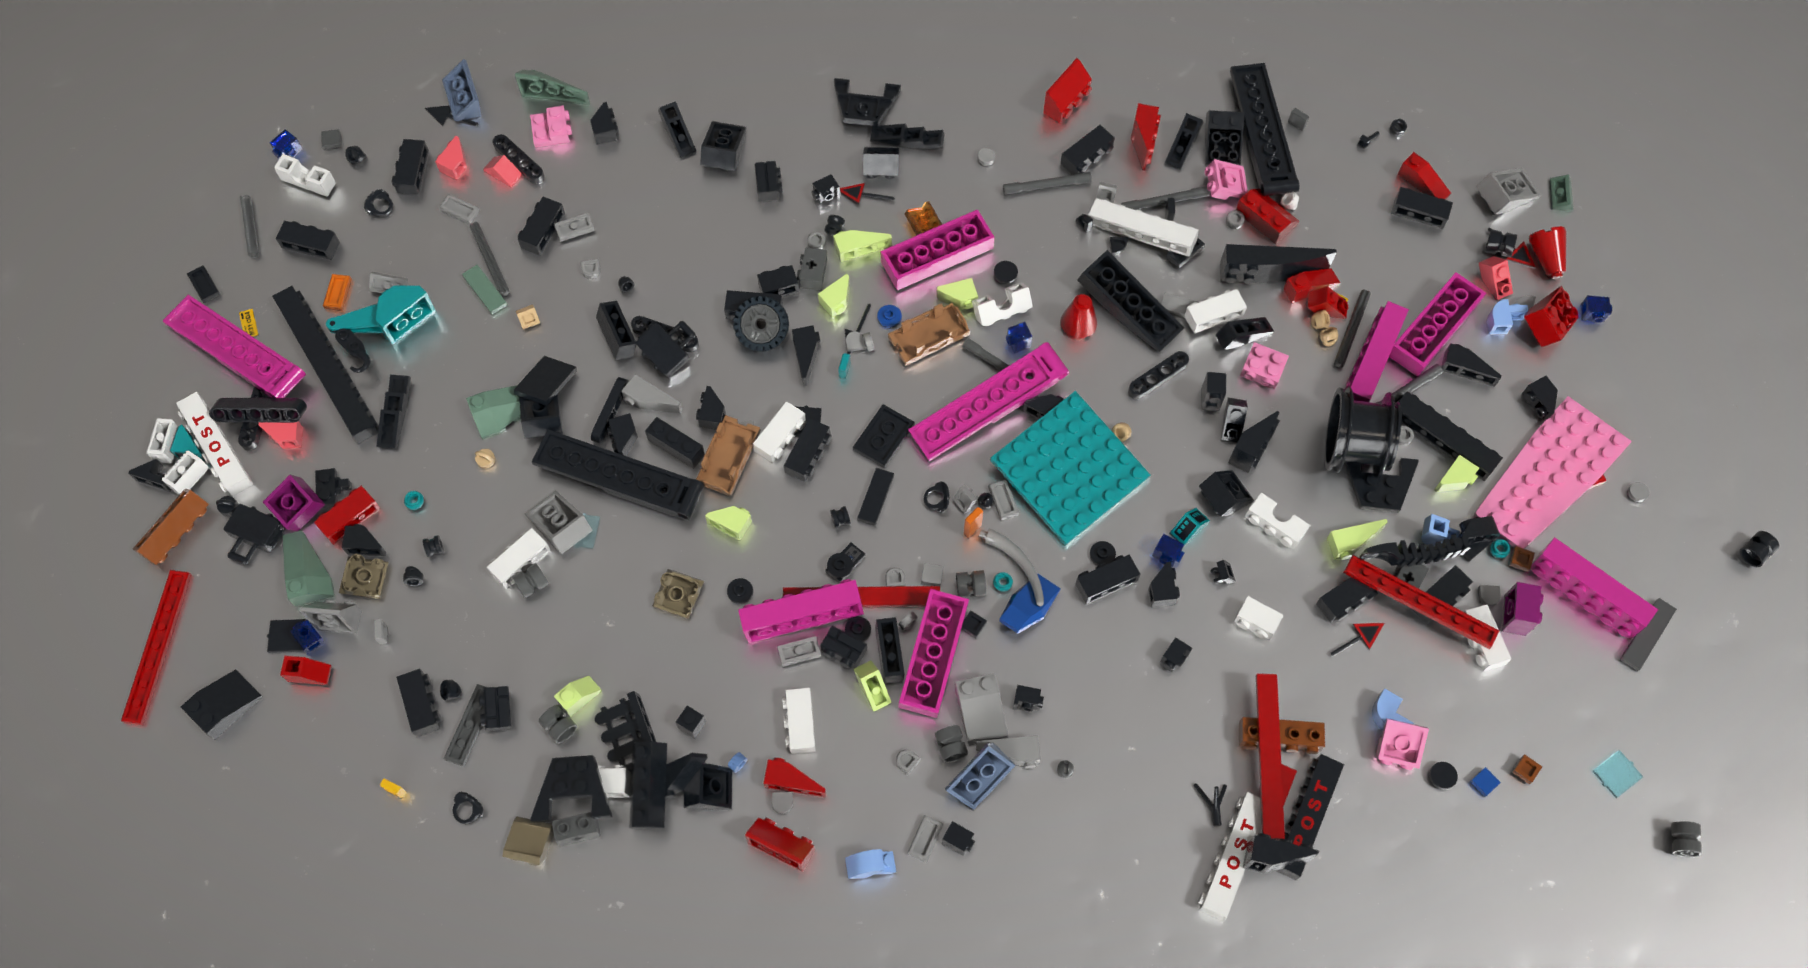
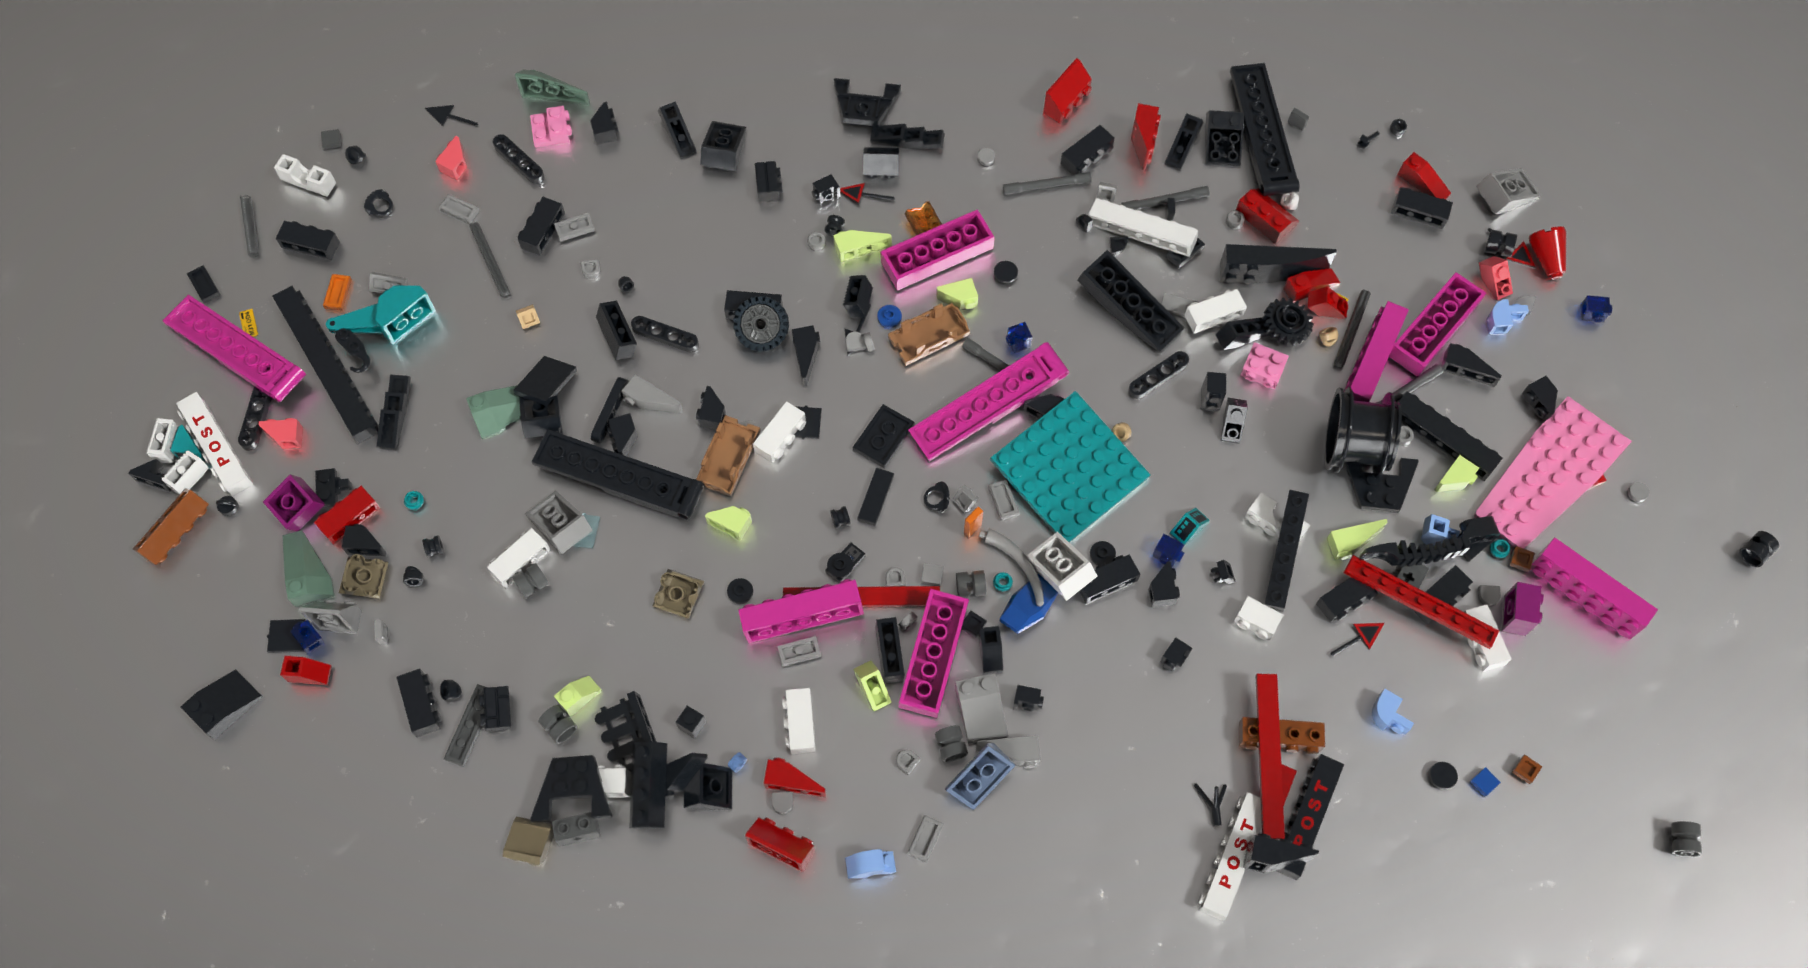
(156, 648): red tile -> none
(253, 528): black piece -> none
(258, 410): black beam -> none
(285, 144): clear blue brick -> none
(392, 788): yellow tile -> none
(410, 166): black brick -> none
(461, 93): sand blue slope -> none
(462, 797): black piece -> none
(484, 289): sand green tile -> none
(485, 458): tan tile -> none
(503, 170): coral slope -> none
(663, 350): black piece -> none
(675, 442): black brick -> none
(779, 281): black brick -> none
(807, 450): black brick -> none
(813, 268): dark grey brick -> none
(835, 296): yellowish green slope -> none
(843, 647): black brick -> none
(844, 365): teal tile -> none
(858, 296): none -> black brick
(858, 628): black piece -> none
(958, 838): black brick -> none
(988, 503): black hinge -> none
(991, 649): none -> black slope
(1017, 301): white arch -> none
(1060, 769): dark grey hinge -> none
(1062, 565): none -> white brick
(1079, 318): red cone -> none
(1225, 492): black slope -> none
(1226, 180): bright pink plate -> none
(1253, 443): black slope -> none
(1286, 550): none -> black brick
(1288, 321): none -> black gear
(1320, 320): tan tile -> none
(1402, 744): bright pink plate -> none
(1552, 317): red slope -> none
(1561, 193): sand green slope -> none
(1617, 774): clear light blue piece -> none
(1644, 641): dark grey tile -> none

